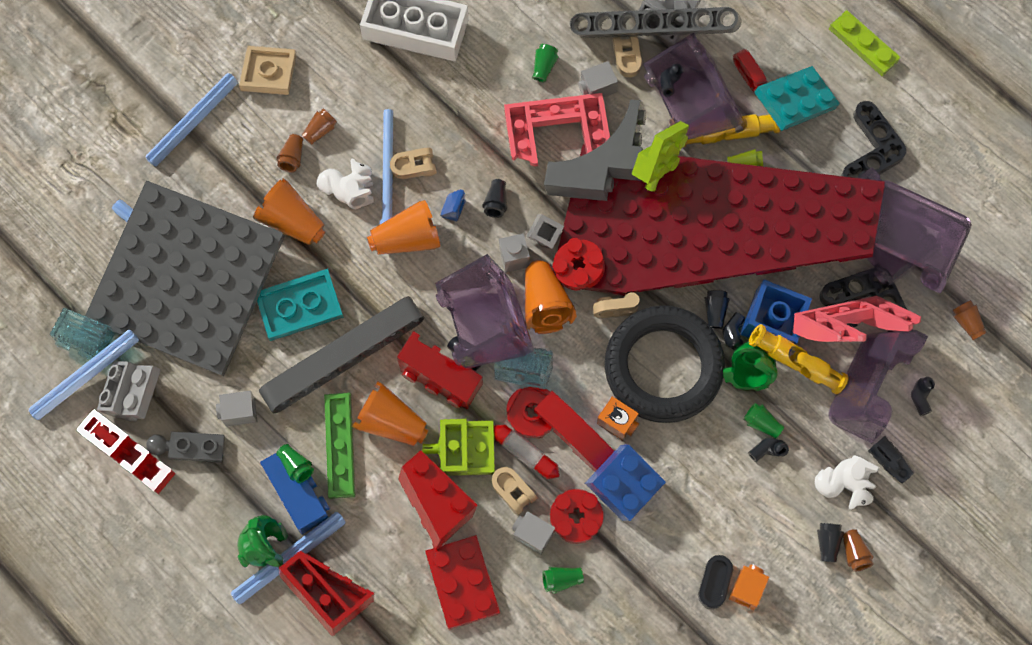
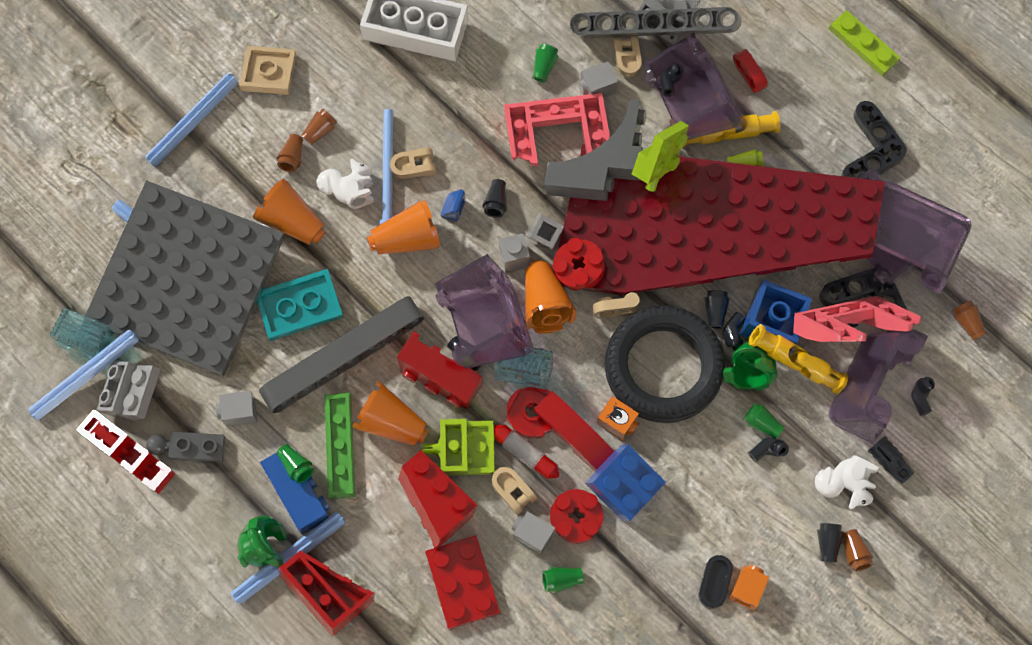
(796, 98): teal plate -> none

